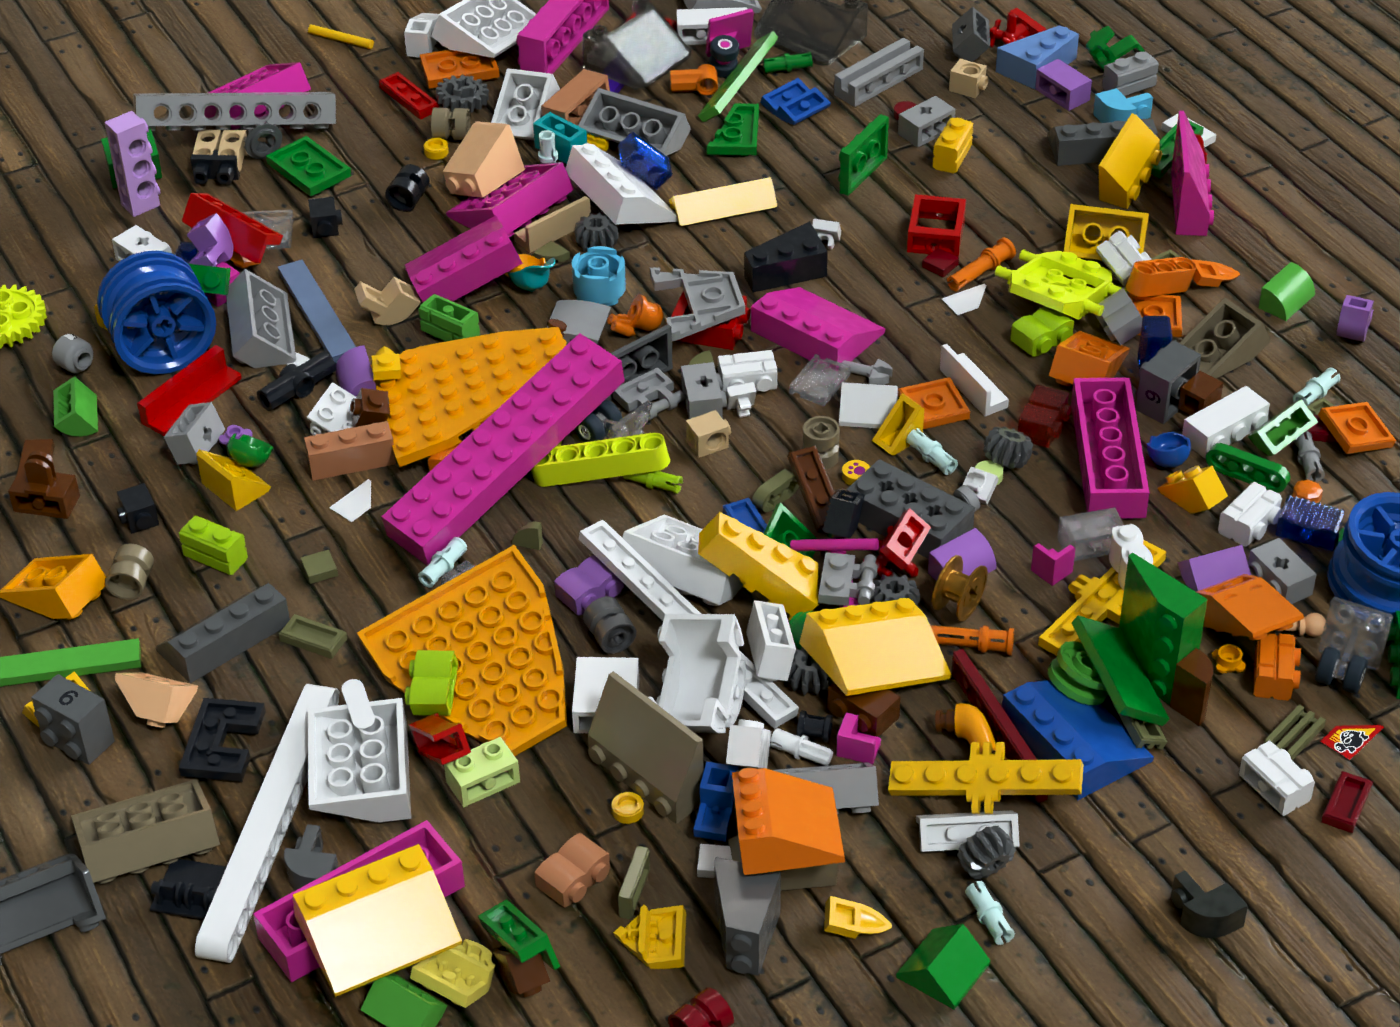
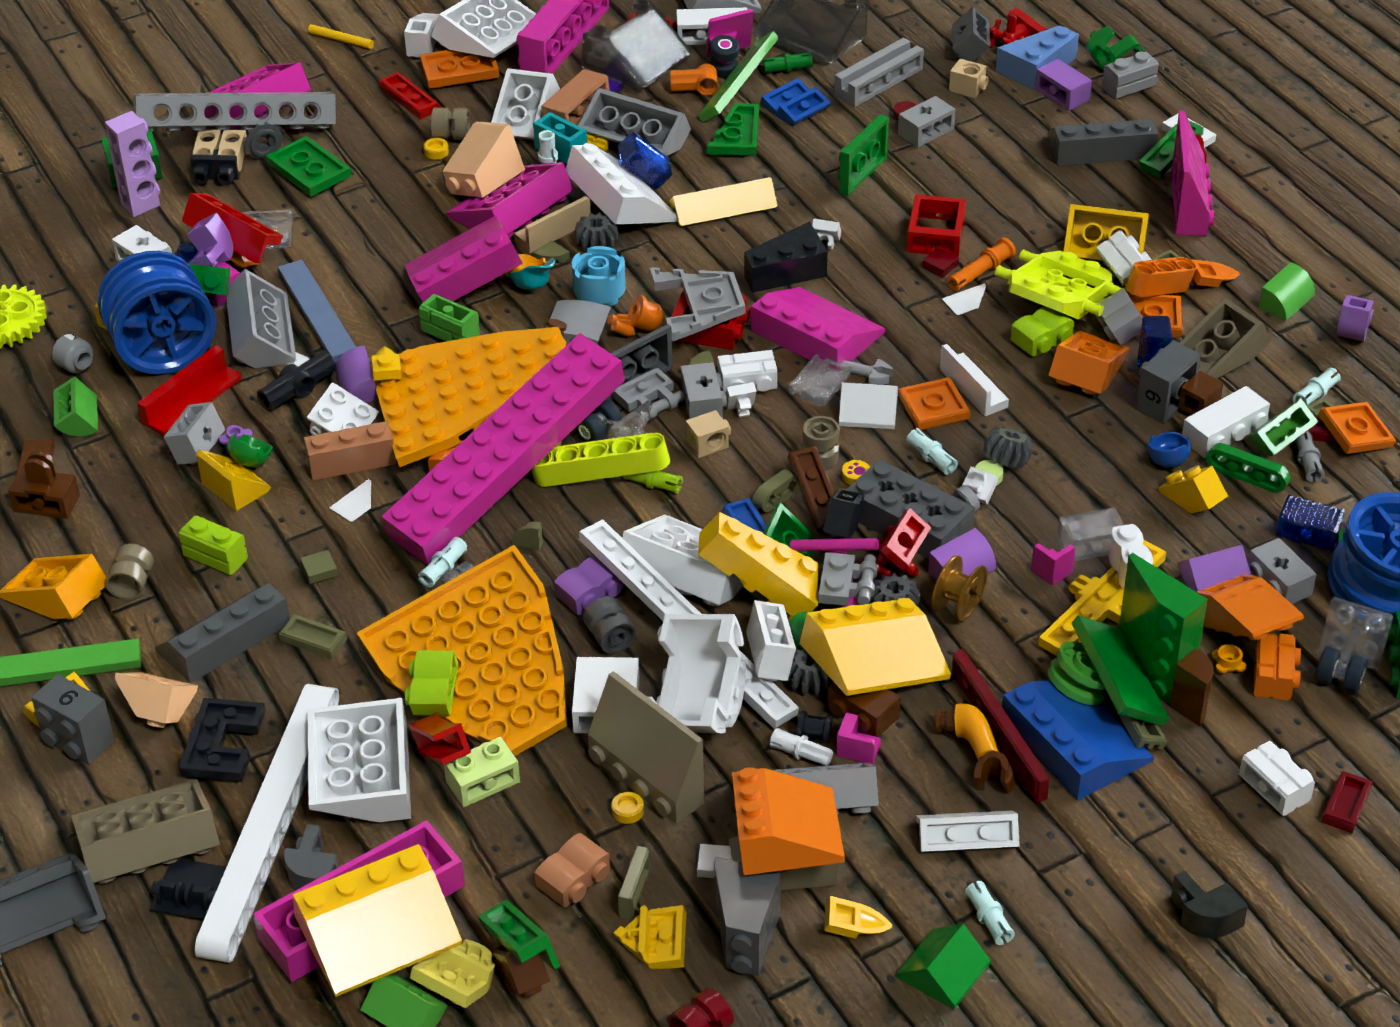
(137, 508): black brick -> none
(324, 217): black brick -> none
(358, 704): white sticker -> none
(369, 407): reddish brown brick -> none
(391, 304): tan brick -> none
(407, 188): black wheel -> none
(462, 93): dark grey gear -> none
(717, 802): blue brick -> none
(748, 744): white brick -> none
(901, 420): yellow slope -> none
(953, 145): yellow brick -> none
(983, 643): orange pin -> none
(986, 777): yellow hinge -> none
(986, 852): dark grey gear -> none
(1044, 415): clear red piece -> none
(1109, 446): dark pink brick -> none
(1114, 106): medium azure brick -> none
(1128, 163): yellow slope -> none
(1250, 514): white brick -> none
(1305, 719): olive tile -> none
(1308, 490): orange tile -> none
(1312, 625): light nougat bar -> none
(1350, 738): sticker -> none

